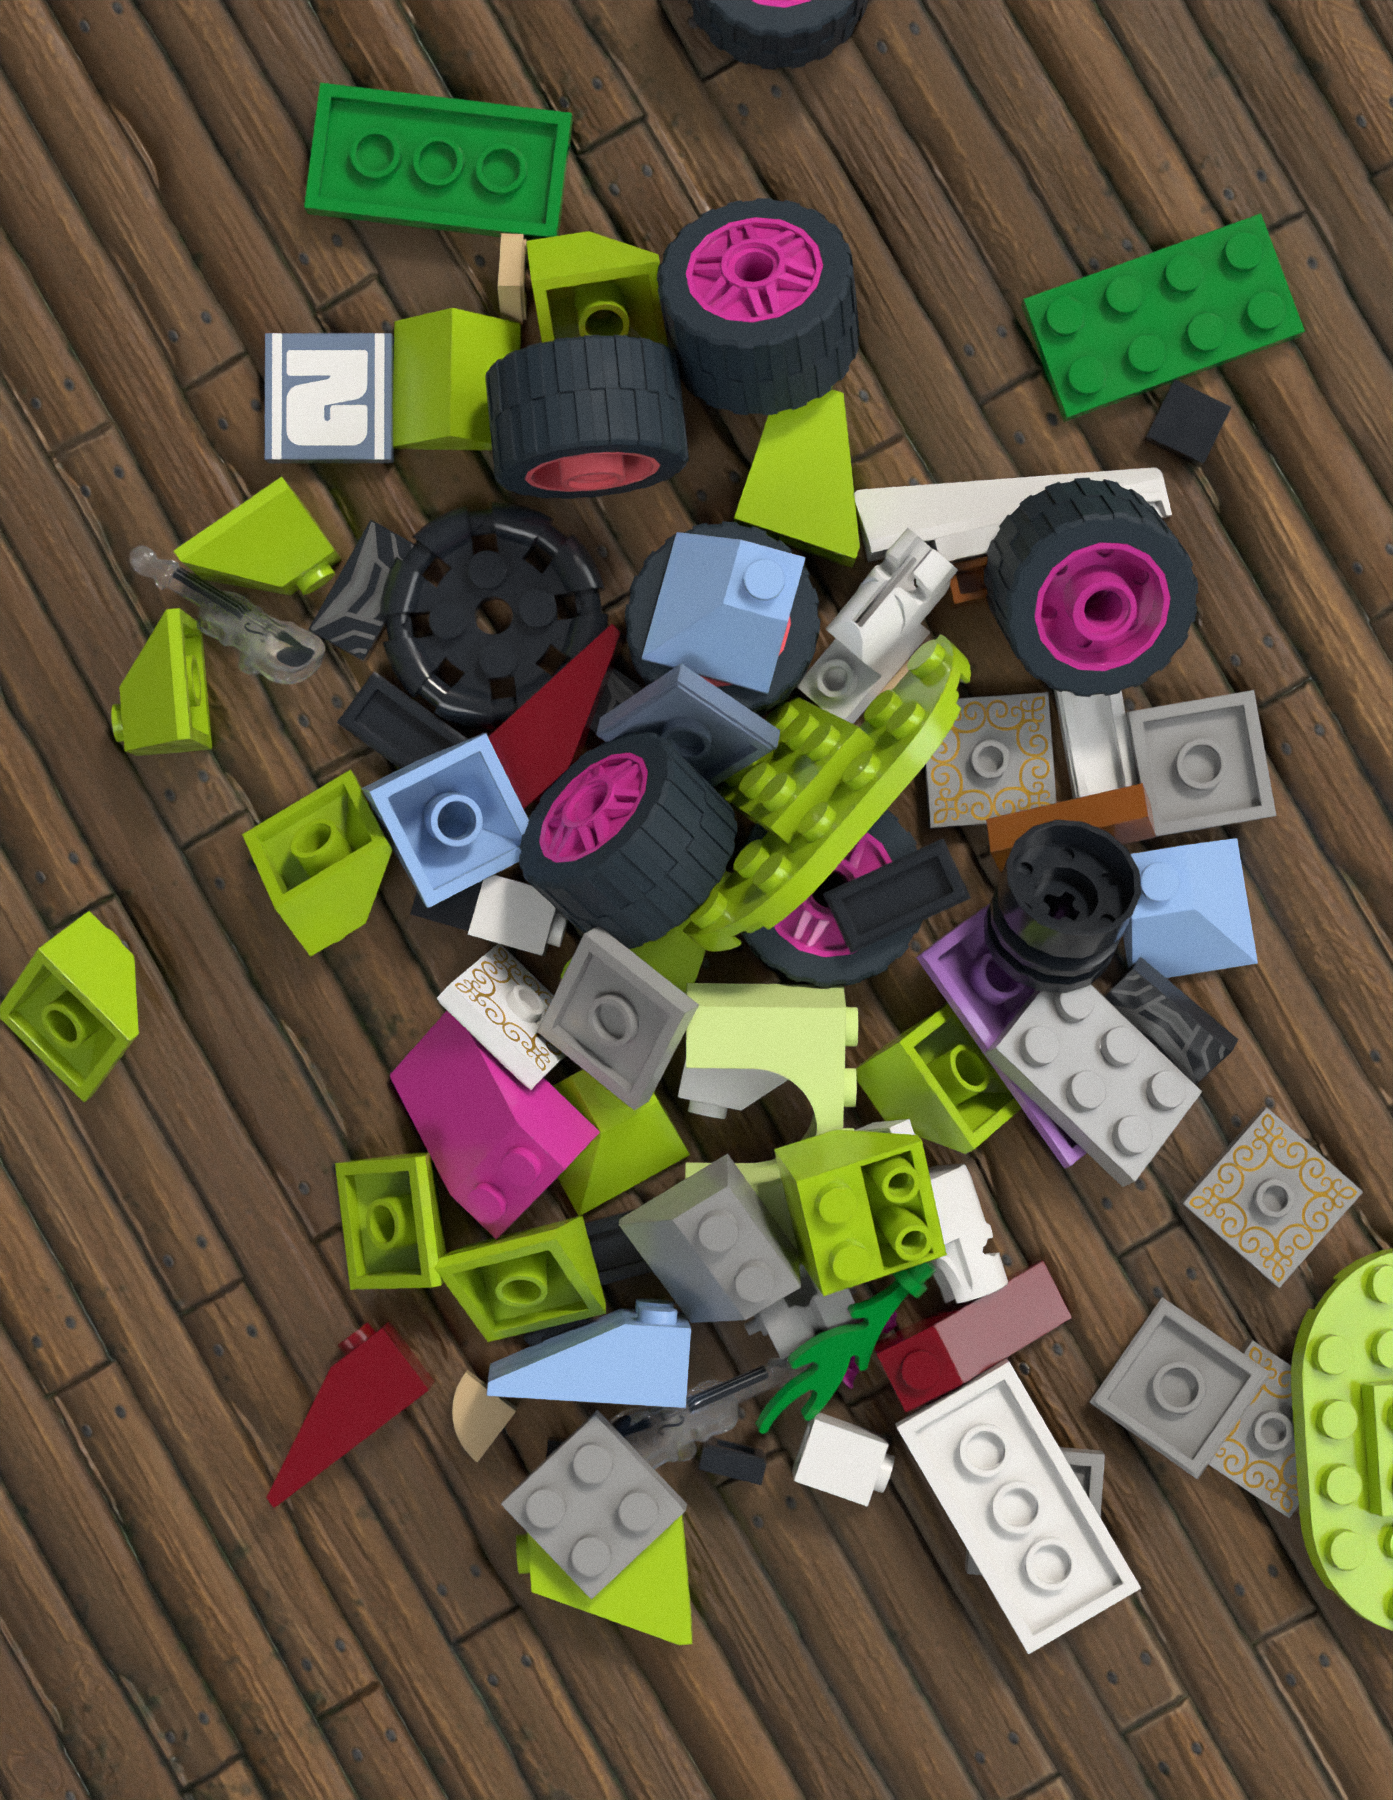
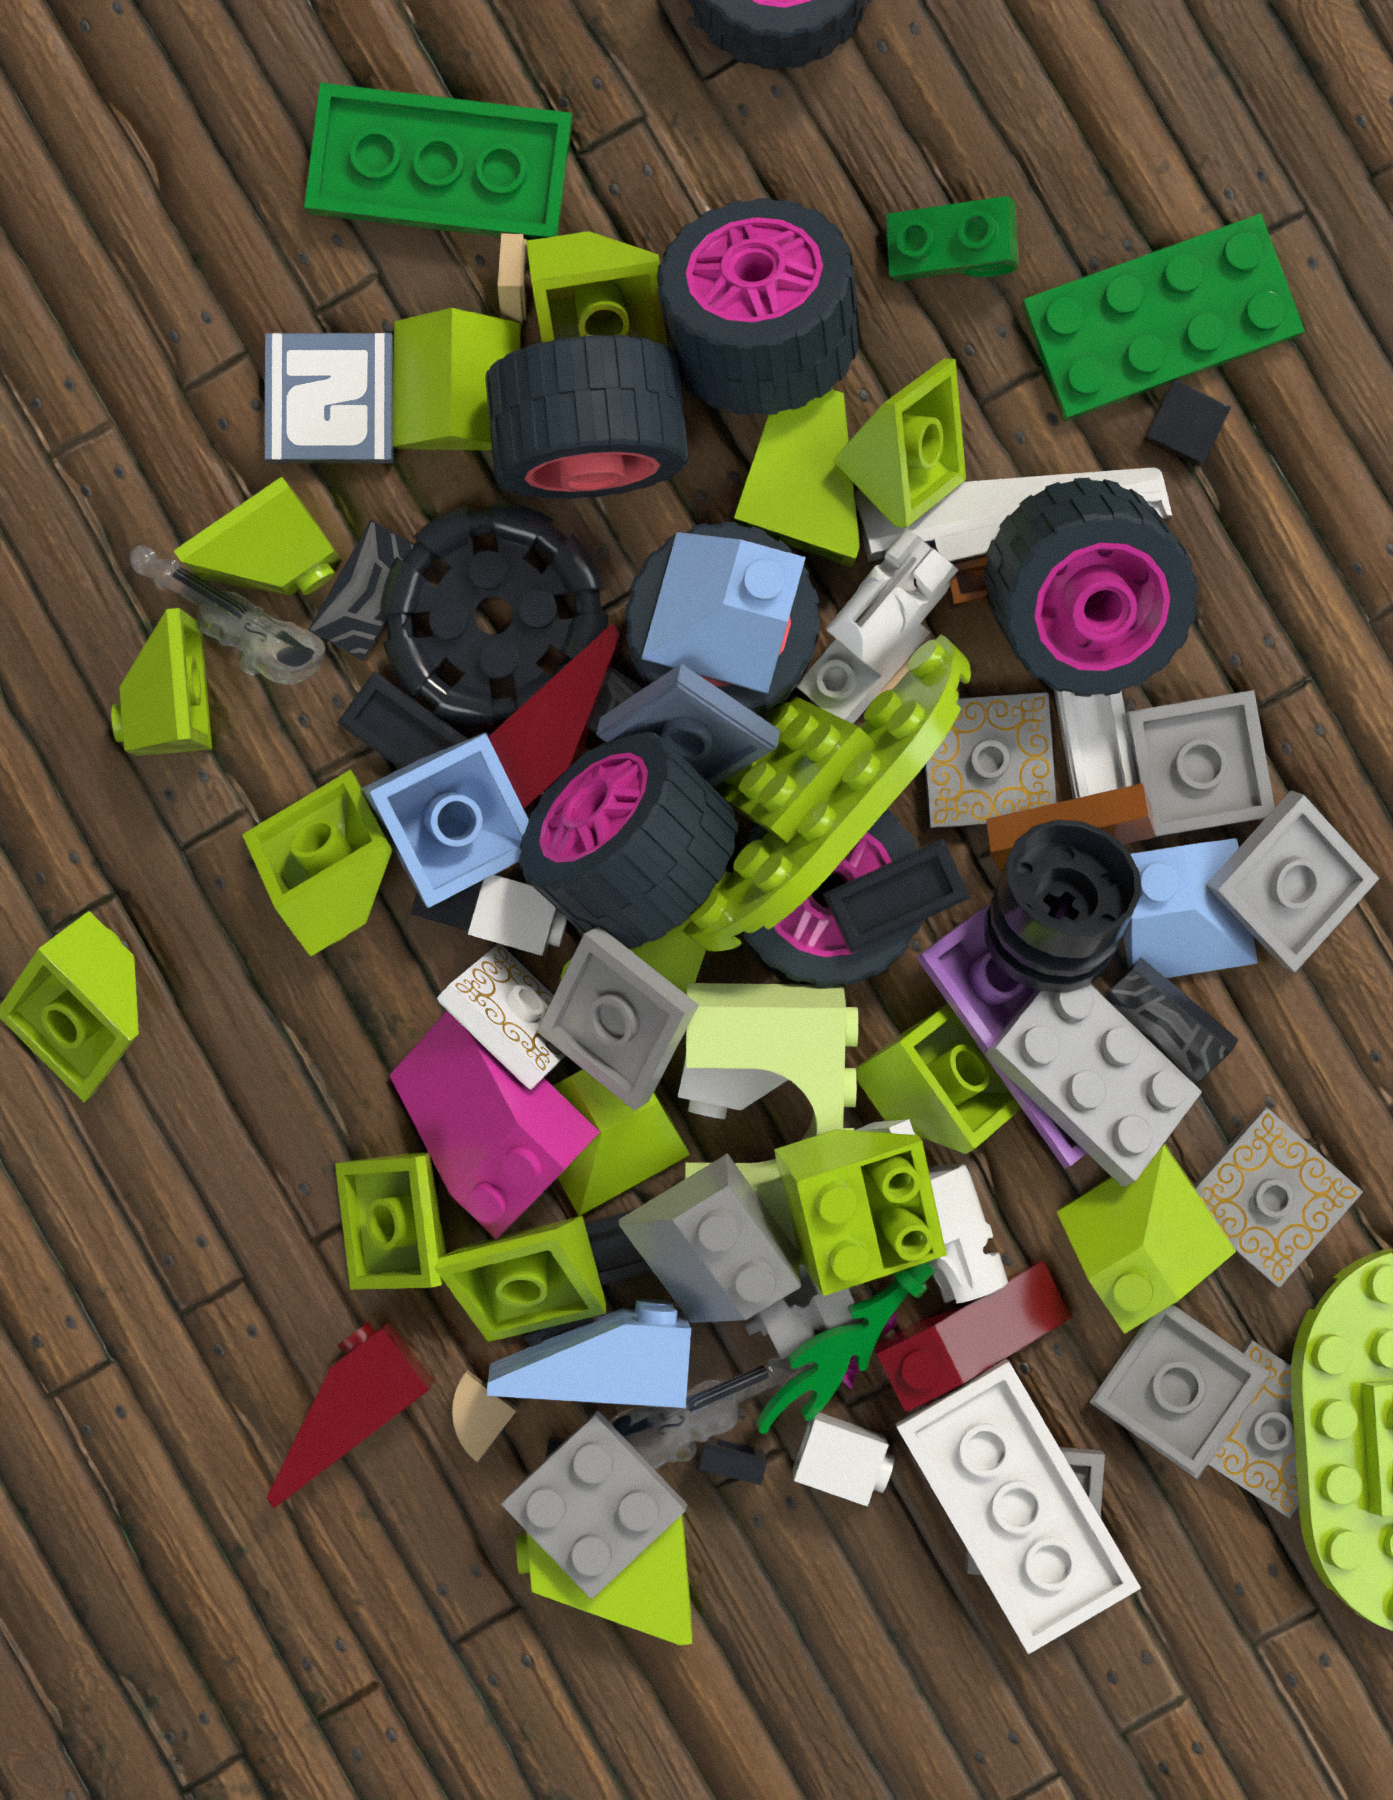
(910, 447): none -> lime slope
(954, 238): none -> green plate
(1145, 1240): none -> lime slope
(1292, 881): none -> light grey plate

